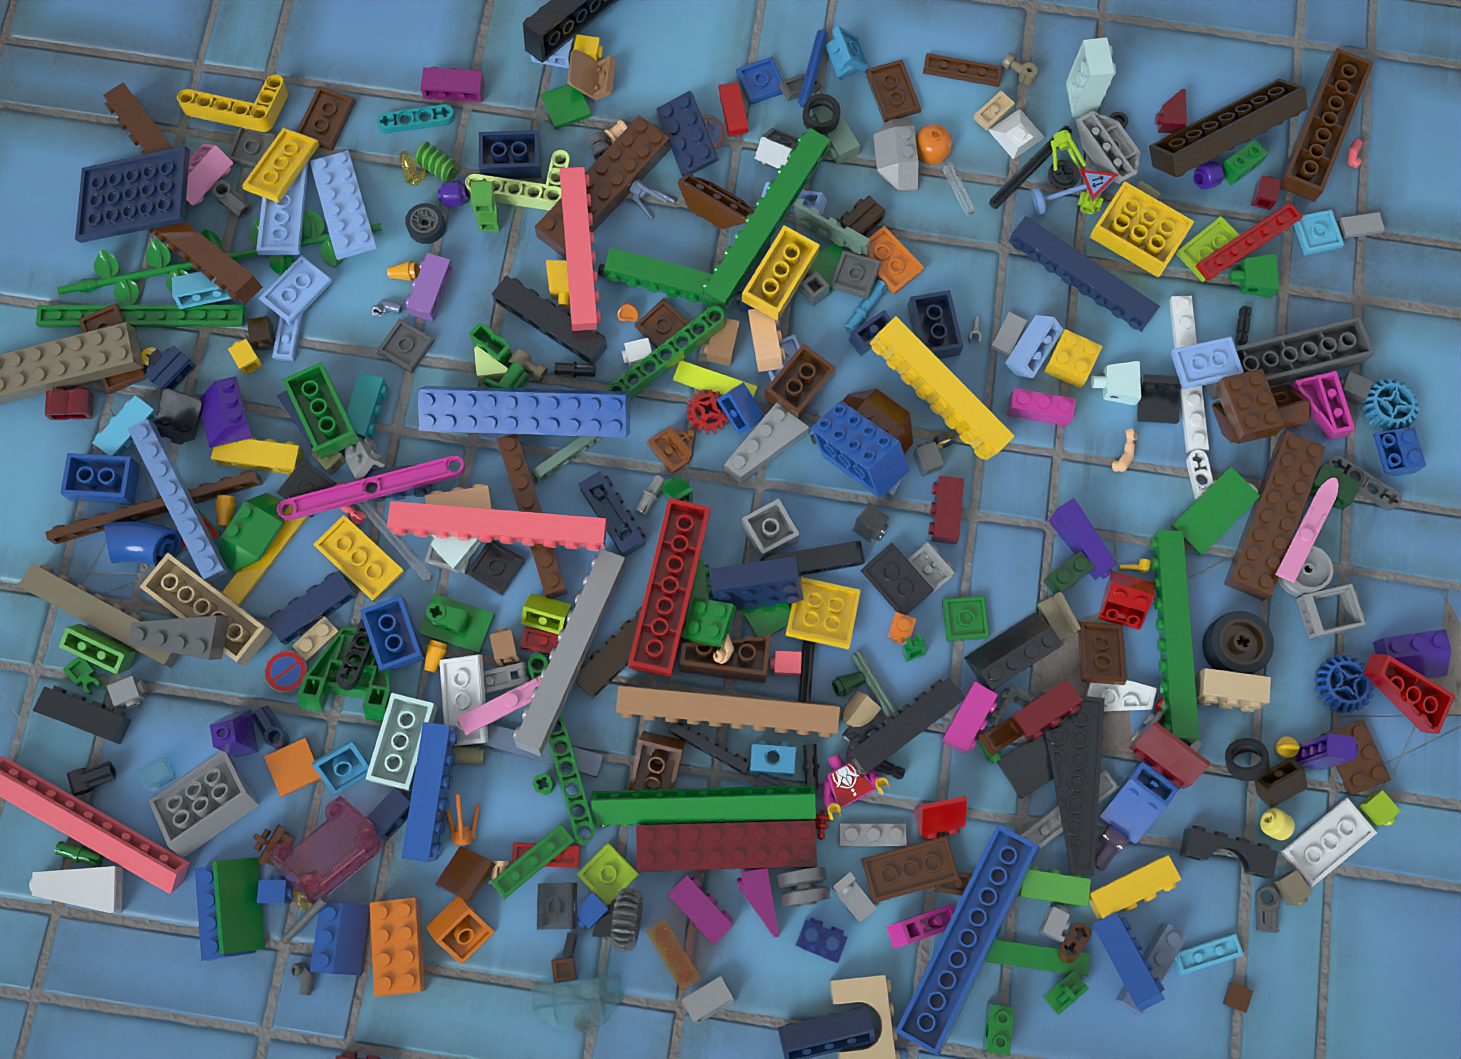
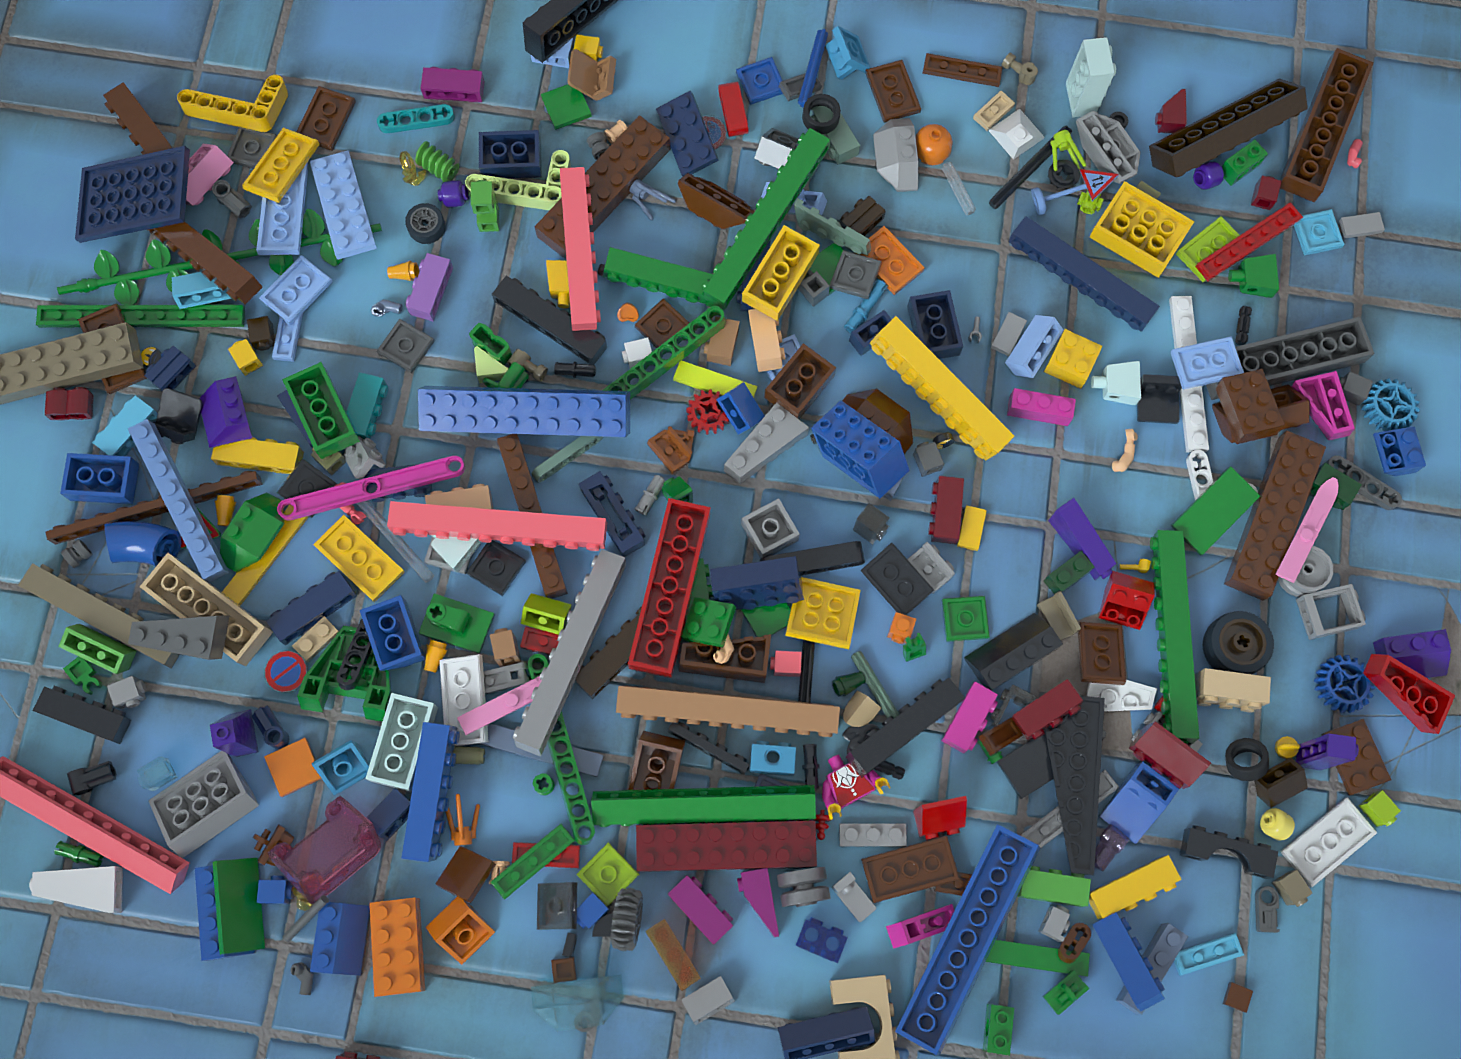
(76, 553): none -> dark grey wheel
(971, 528): none -> yellow tile

